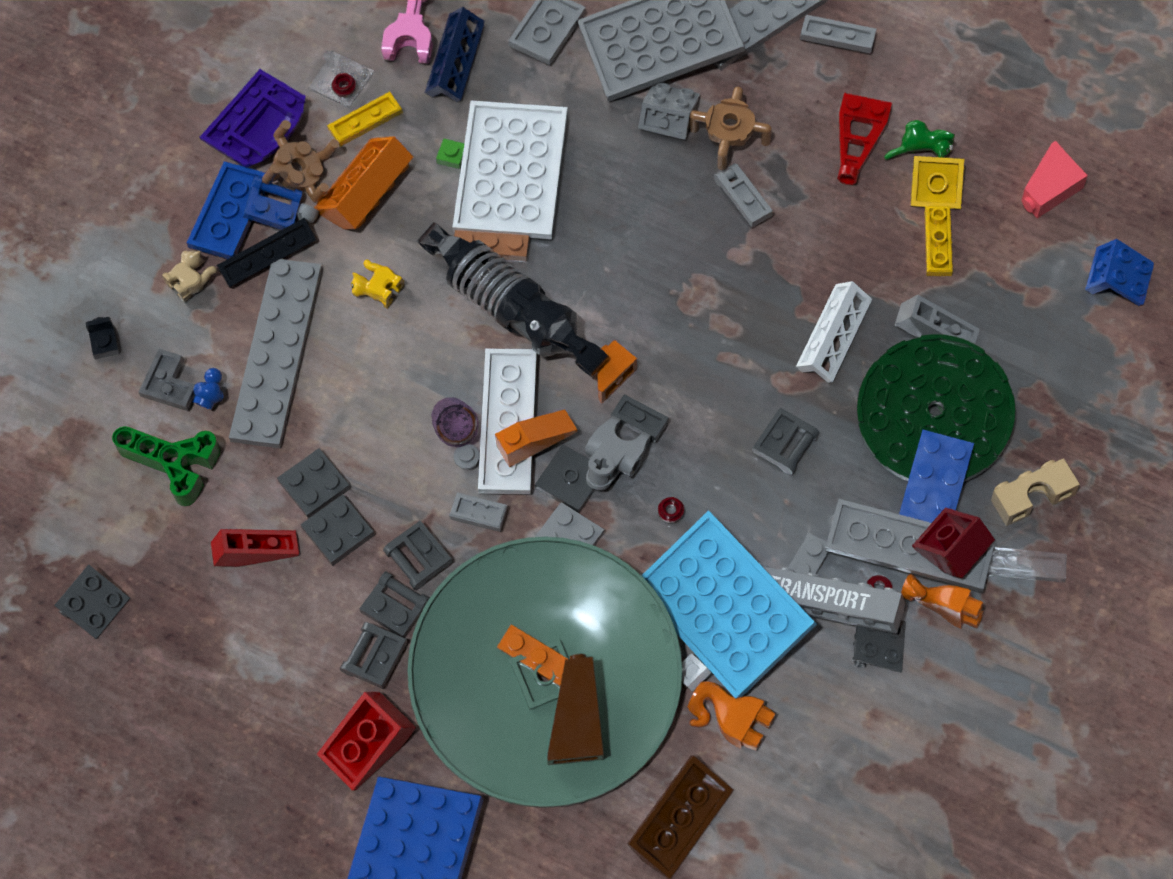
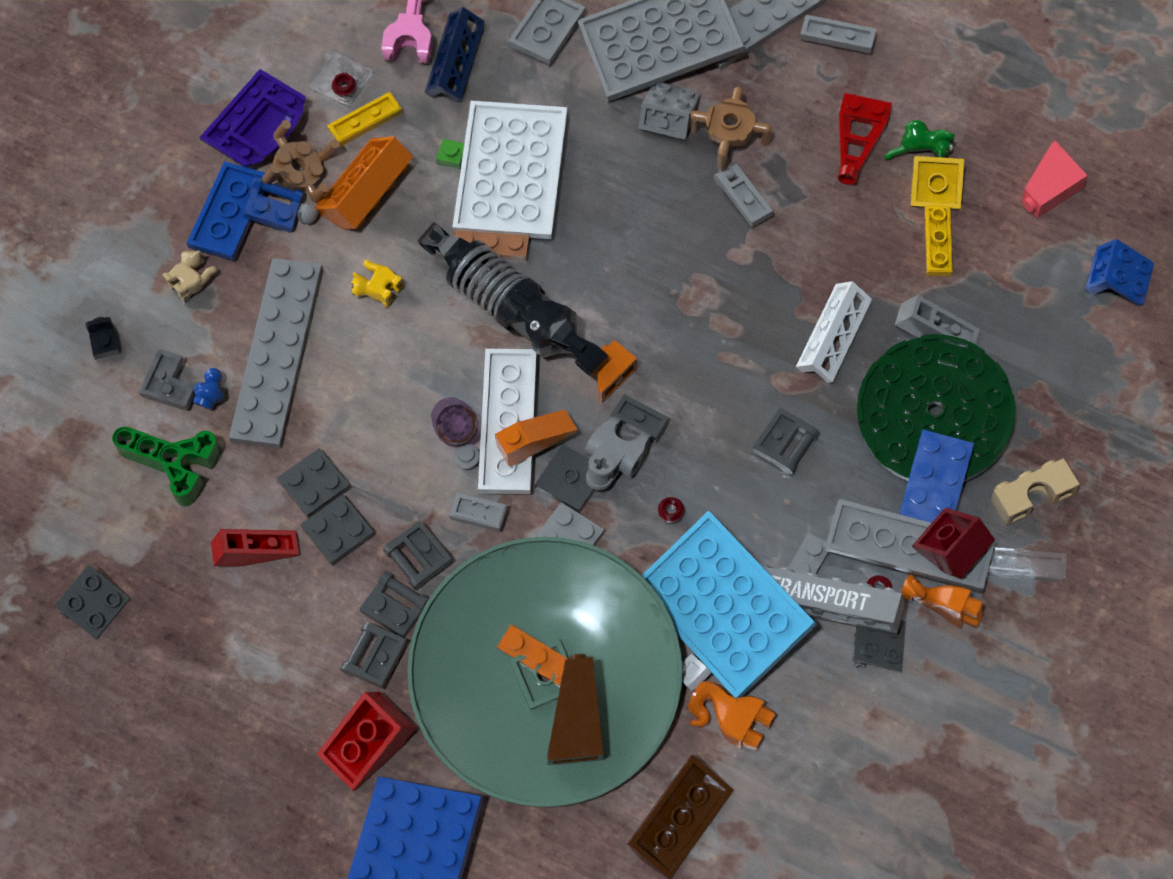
(266, 252): black plate -> none

